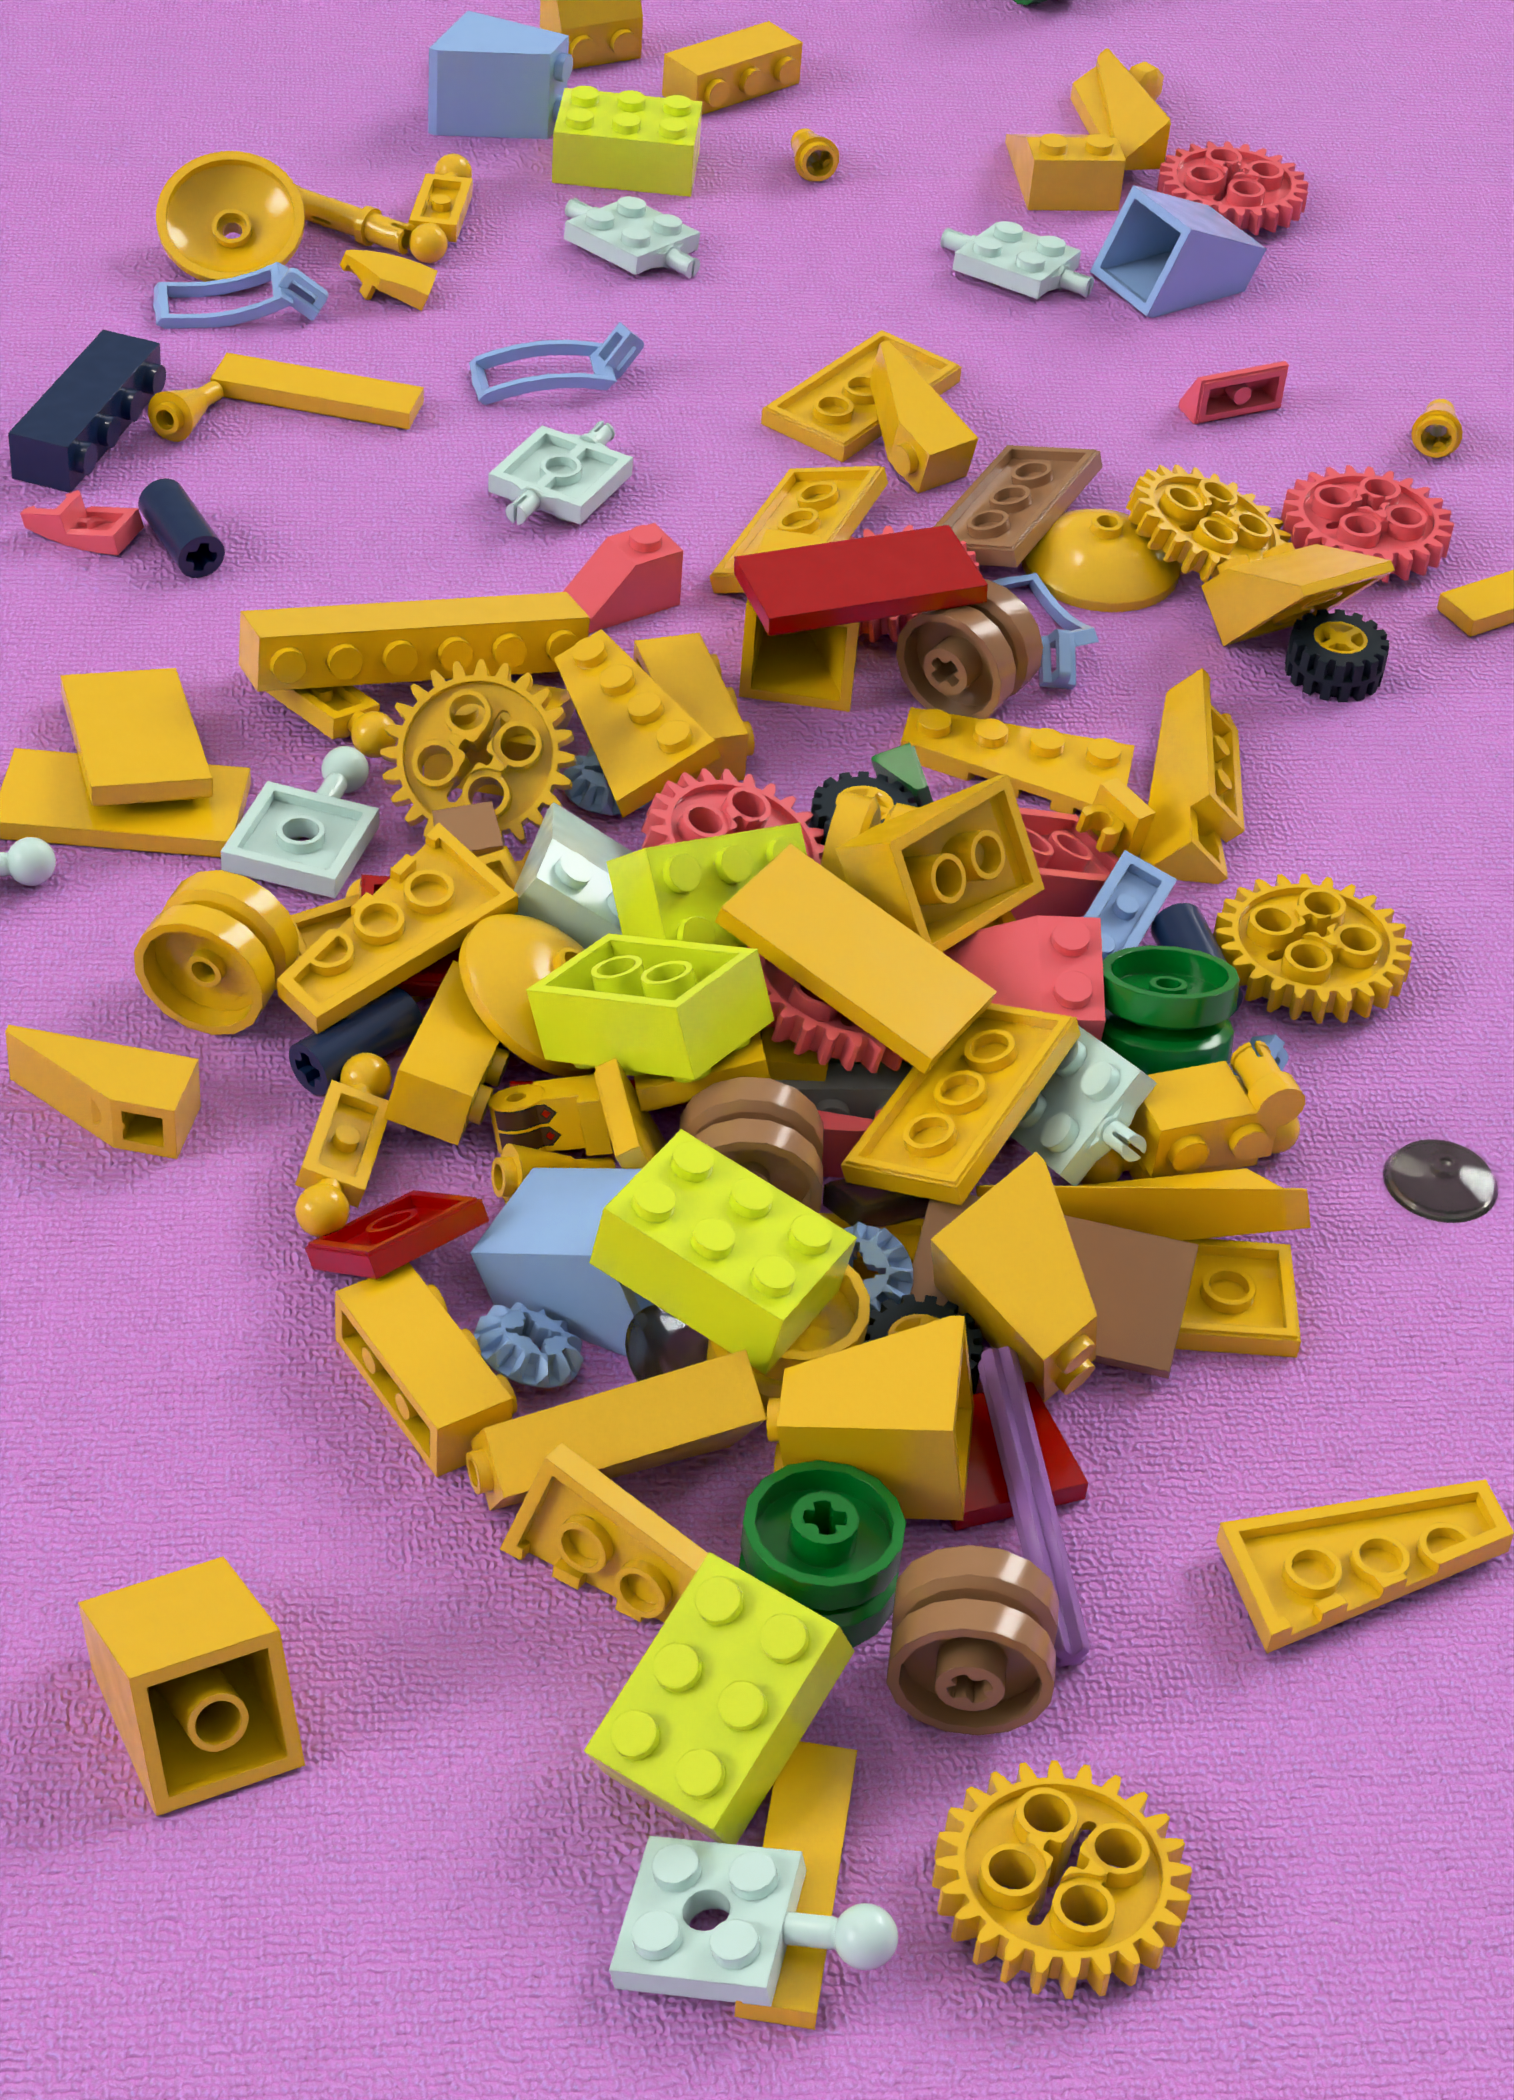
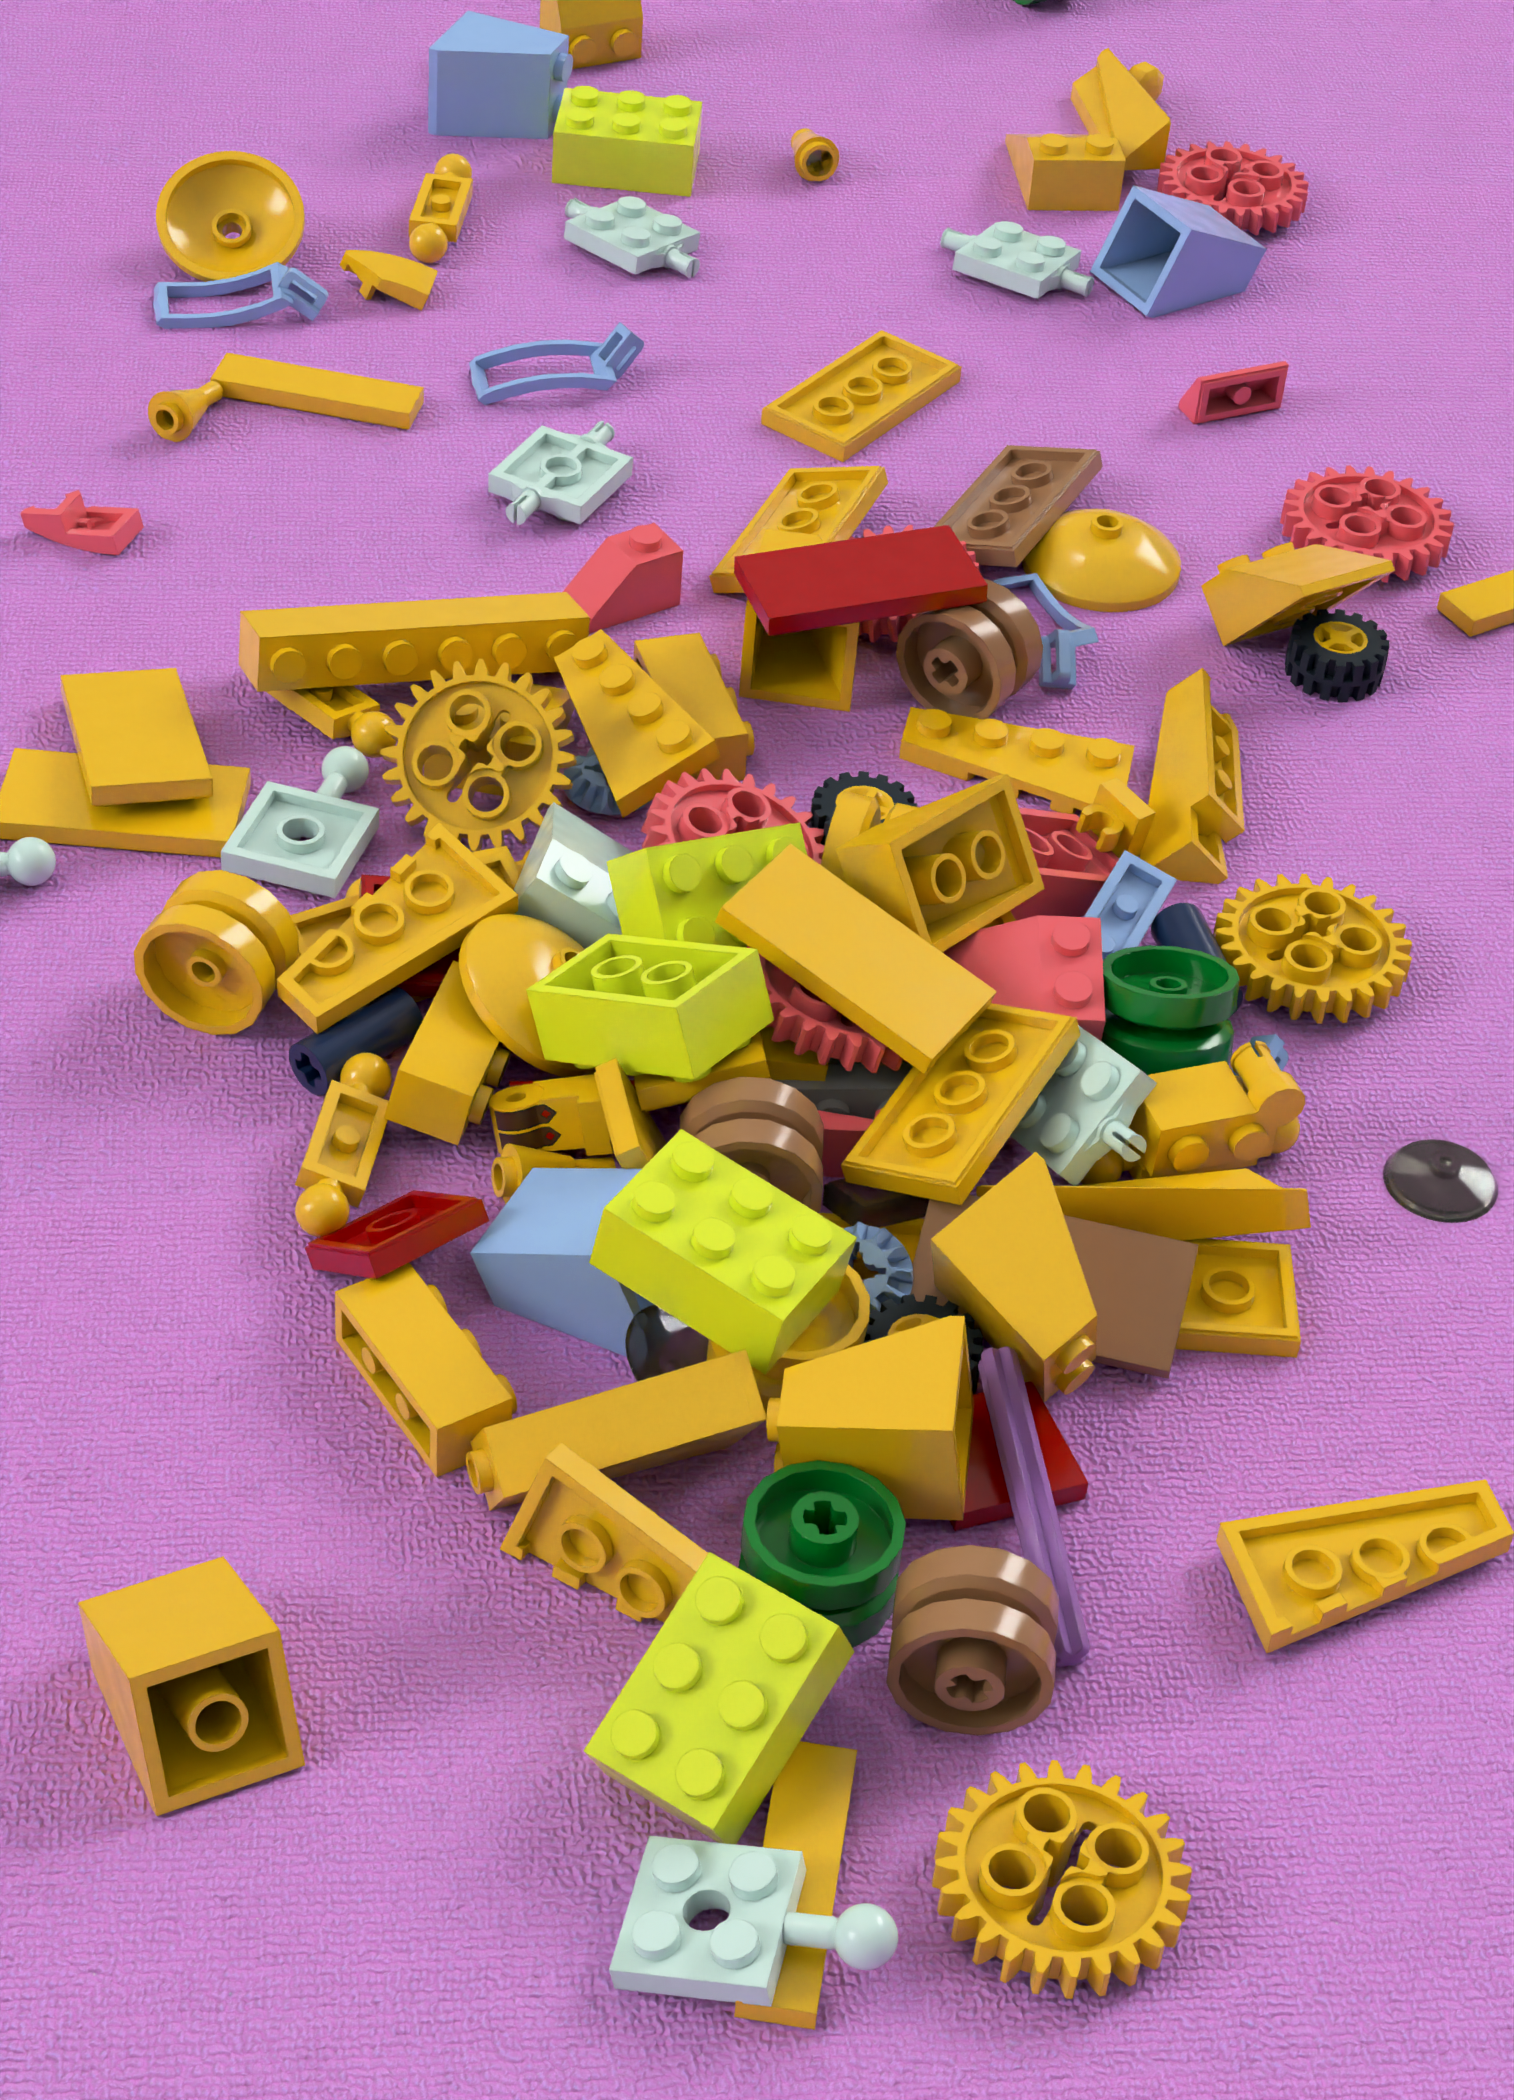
(86, 411): dark blue brick -> none
(113, 1090): yellow slope -> none
(181, 528): dark blue piece -> none
(363, 223): yellow pin -> none
(473, 826): medium nougat tile -> none
(511, 1344): light blue gear -> none
(734, 67): yellow brick -> none
(904, 766): slope -> none
(918, 427): yellow slope -> none
(1201, 520): yellow gear -> none
(1437, 430): yellow cone -> none

